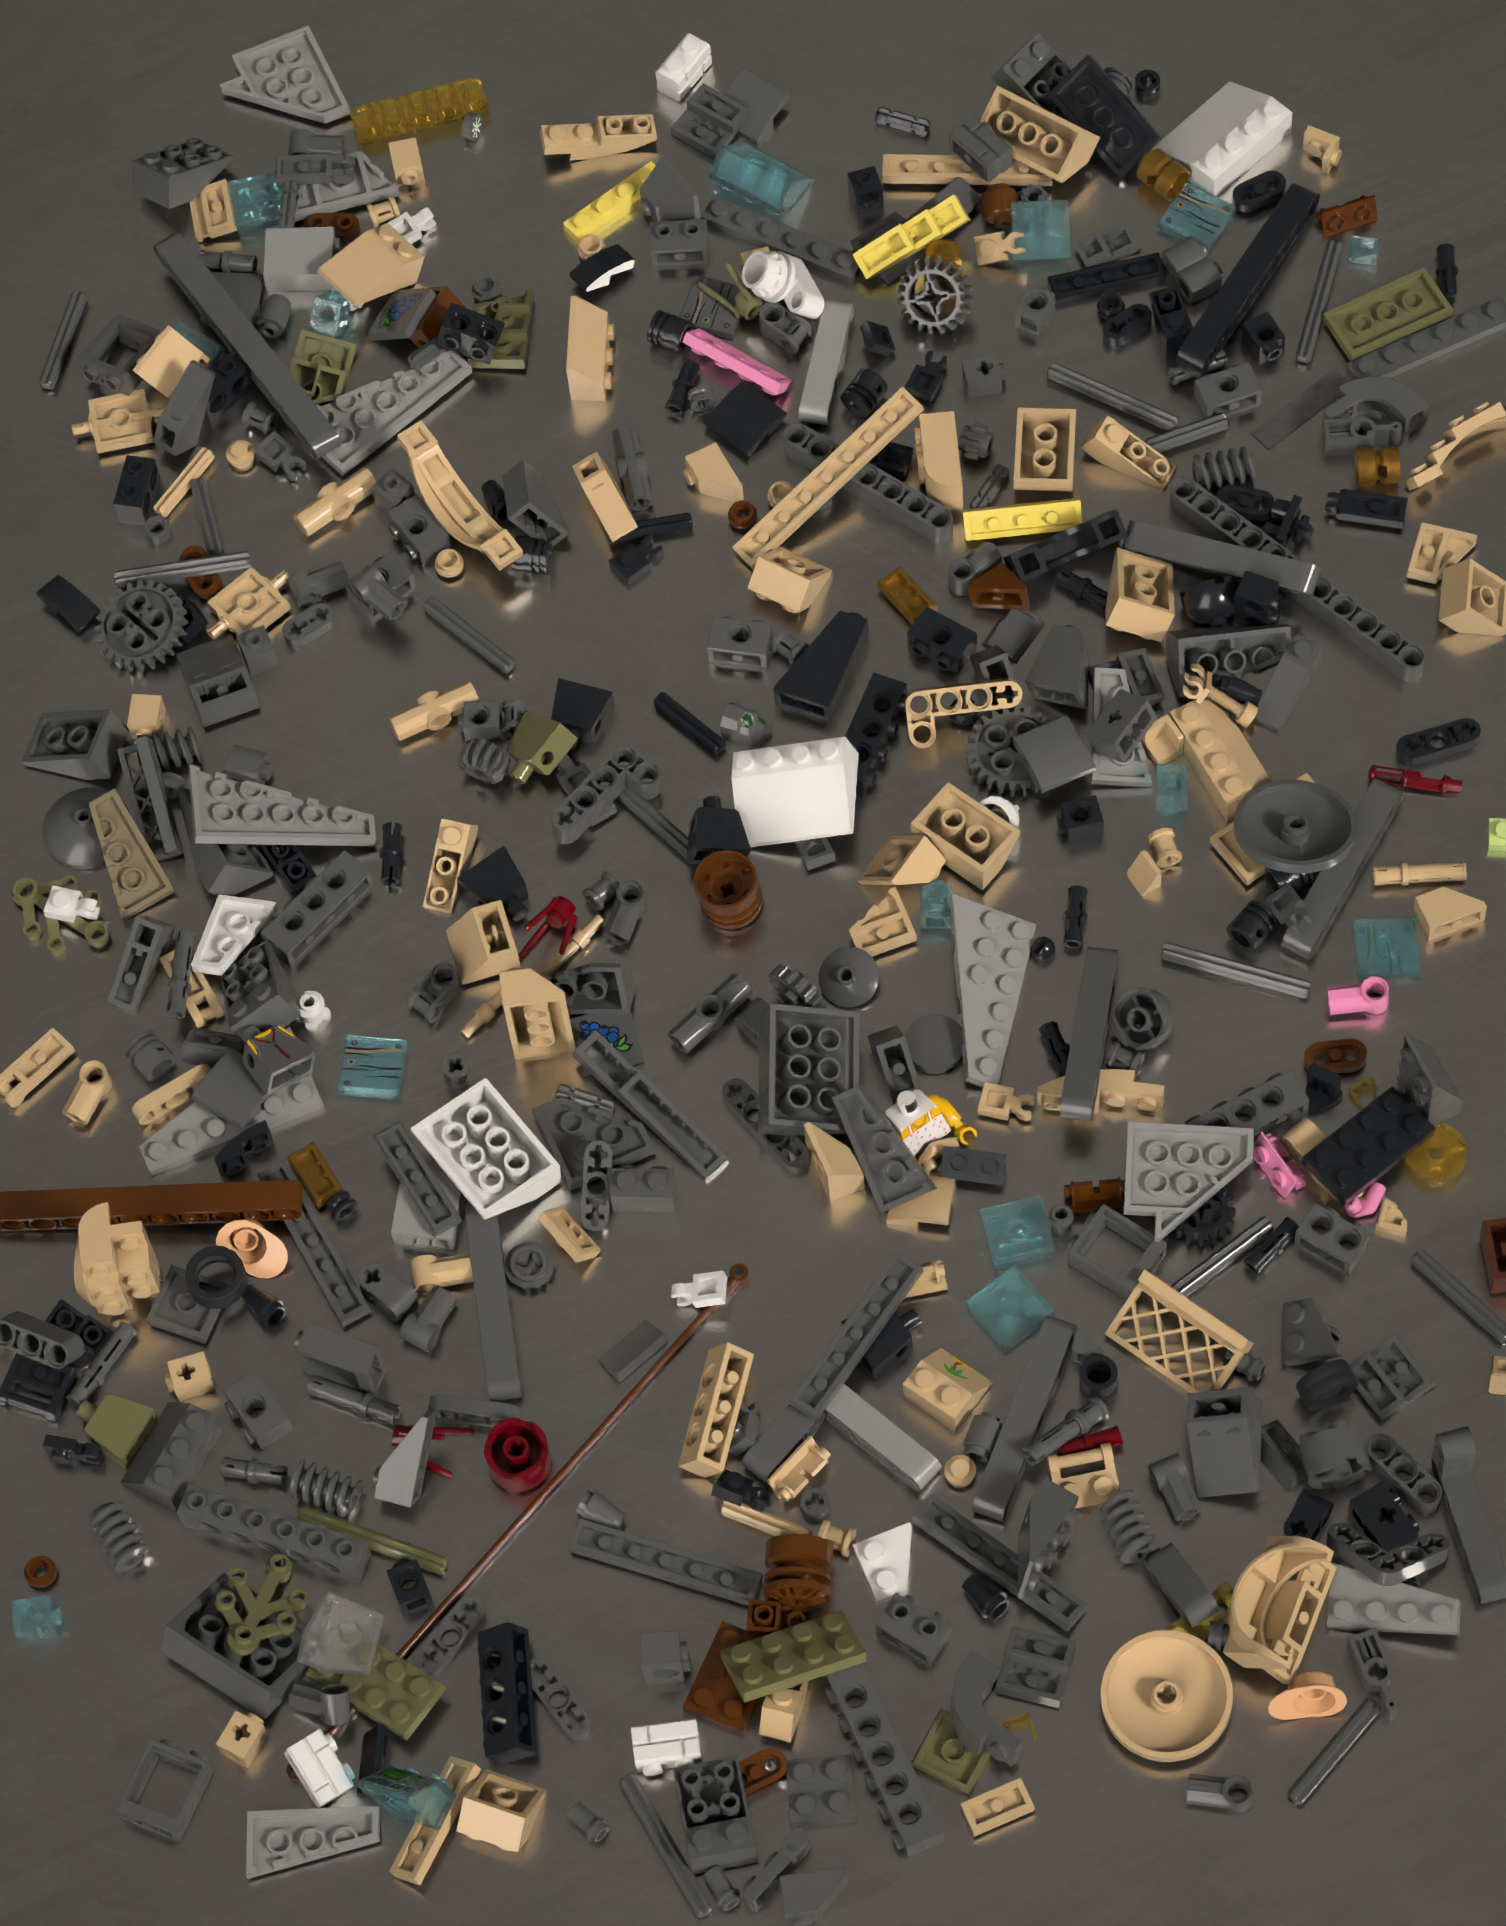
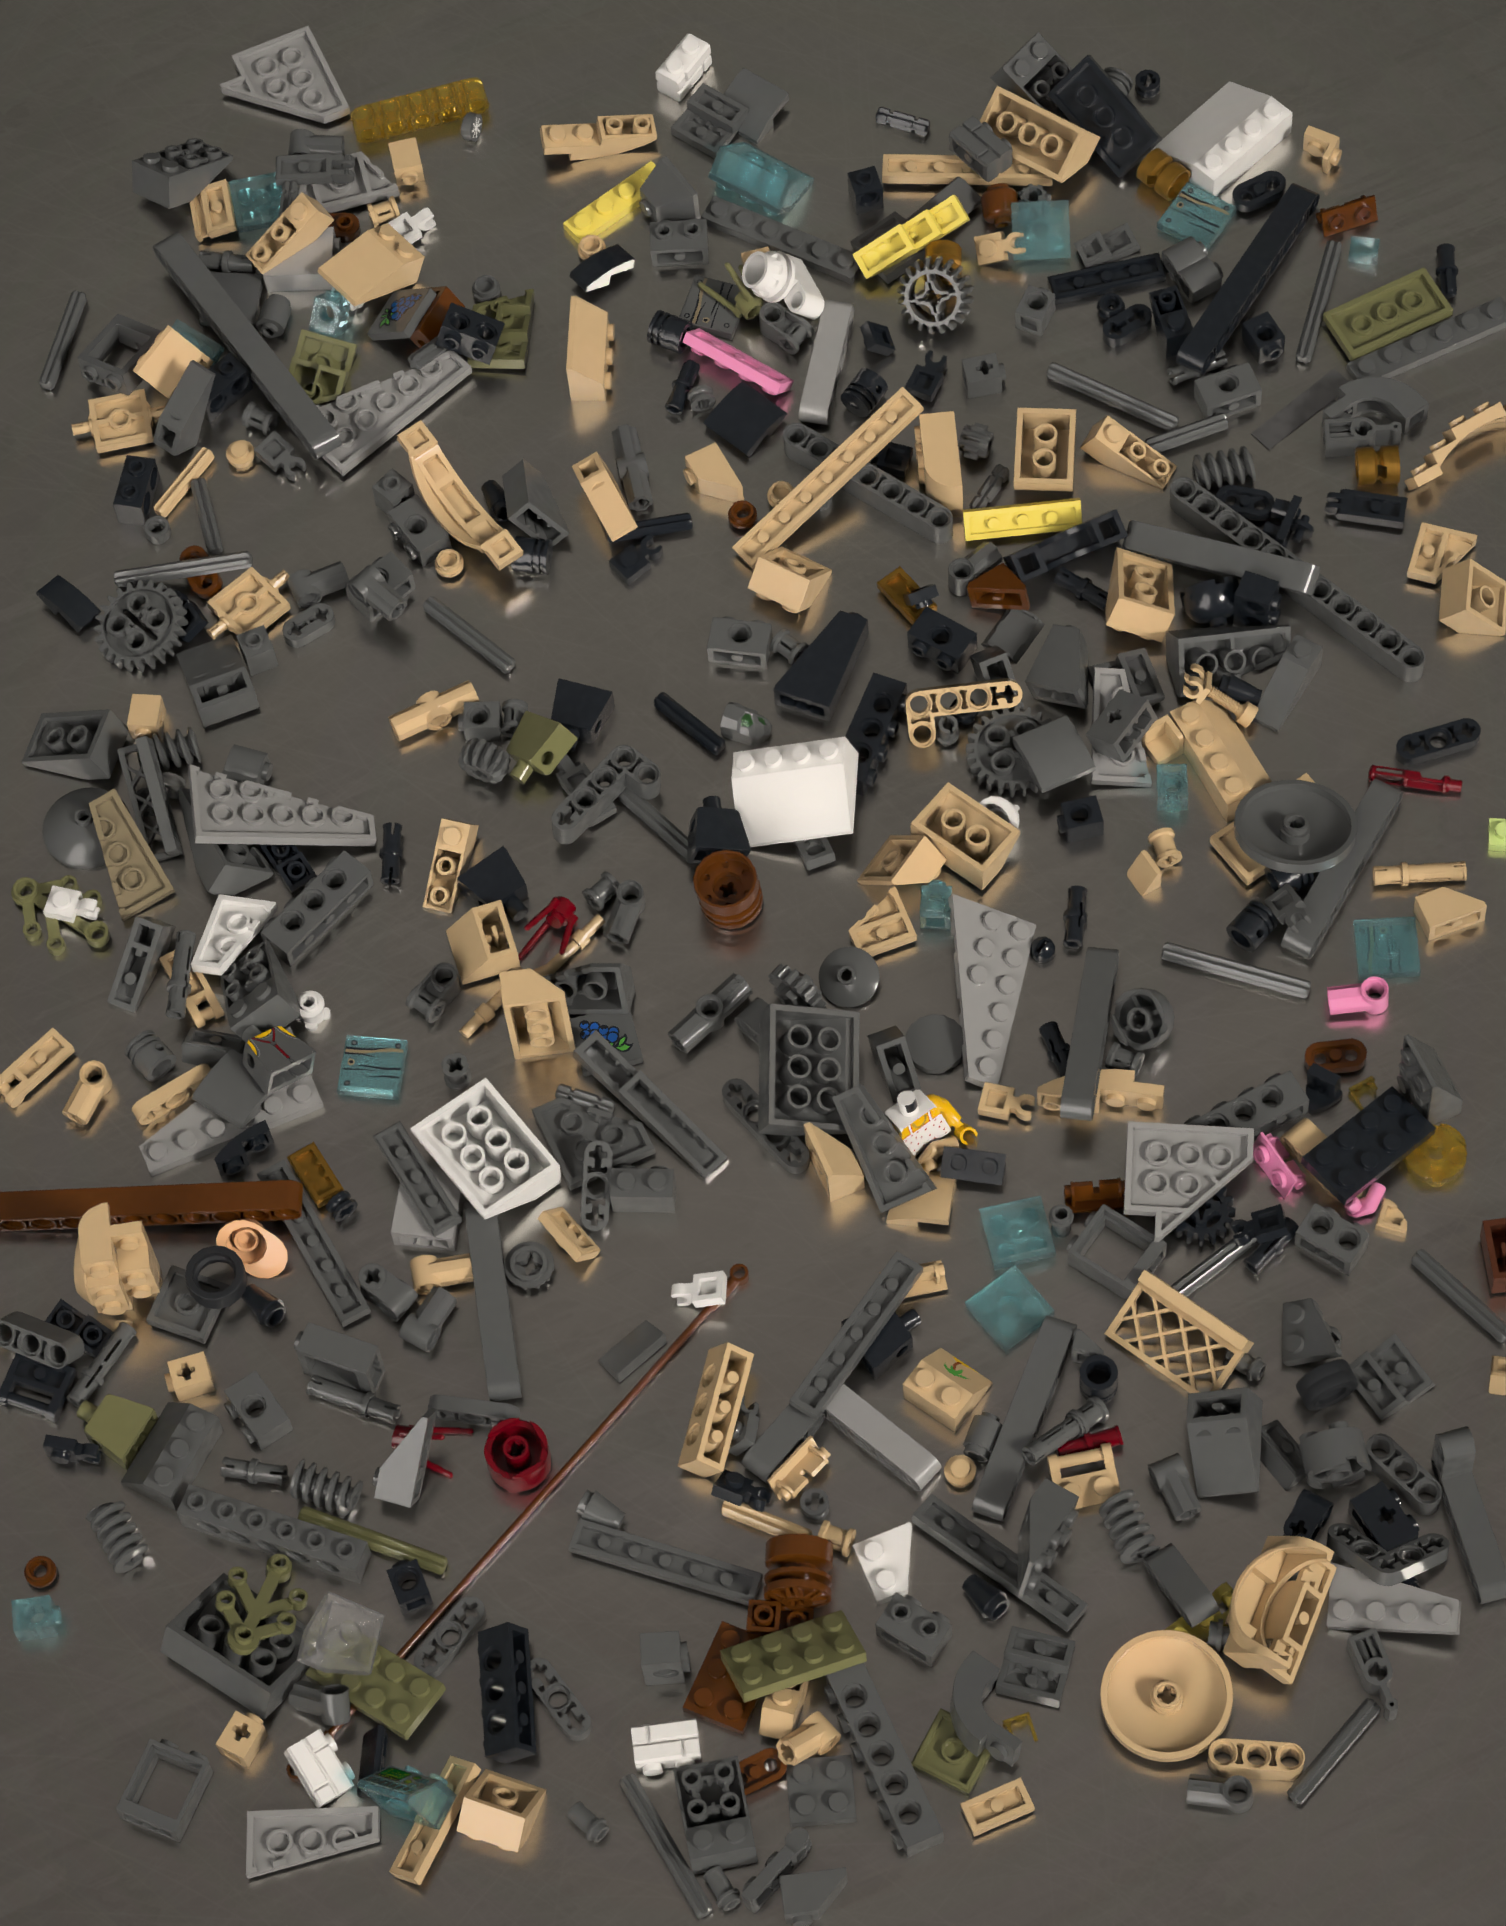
(290, 233): none -> tan slope
(335, 501): tan piece -> none
(812, 1737): none -> tan piece
(921, 597): none -> black plate
(943, 730): none -> dark grey pin
(1265, 1226): none -> black plate
(1271, 1751): none -> tan beam
(1309, 1696): light nougat piece -> none

